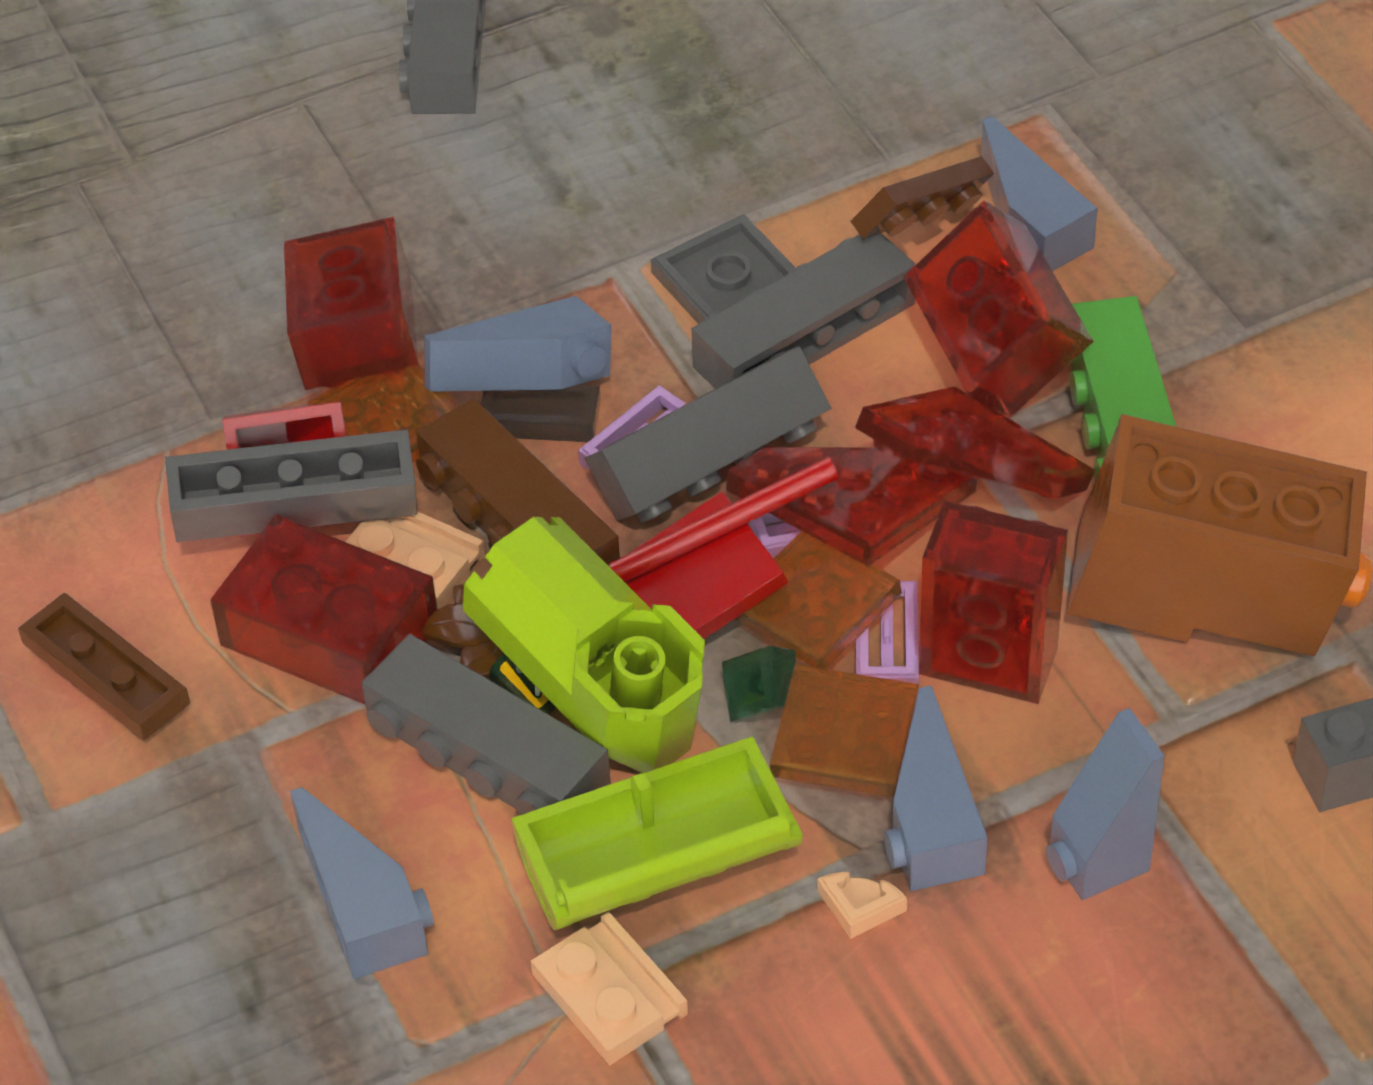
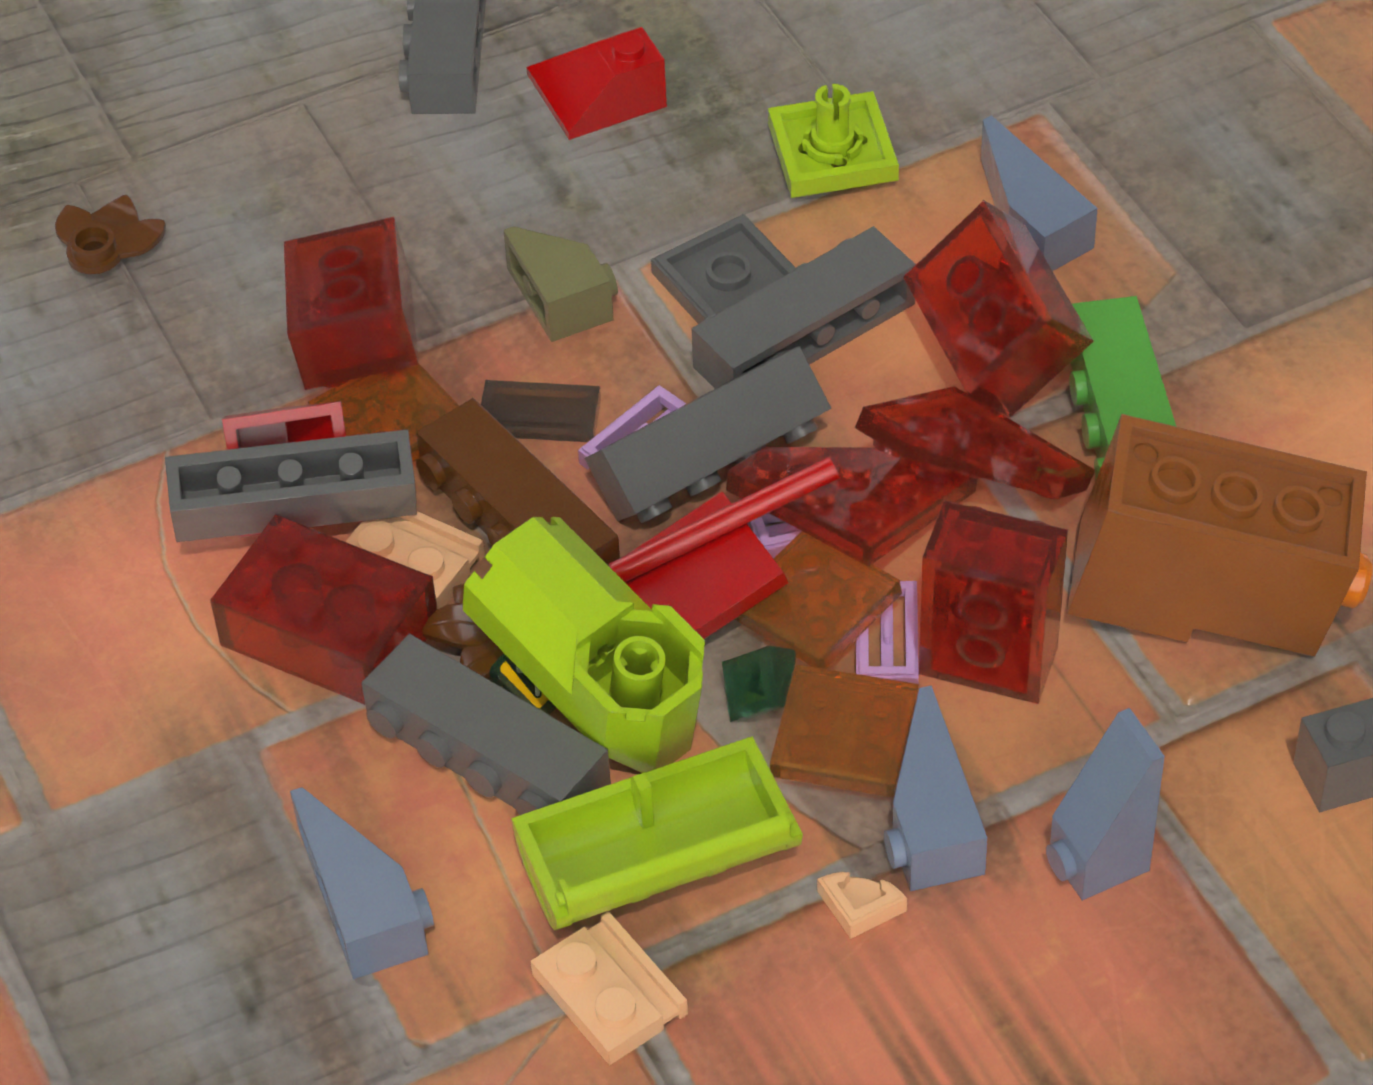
(104, 666): reddish brown plate -> none
(106, 236): none -> reddish brown plate
(521, 350): sand blue slope -> none
(560, 281): none -> olive slope
(602, 82): none -> red slope
(830, 133): none -> lime plate
(923, 198): reddish brown plate -> none

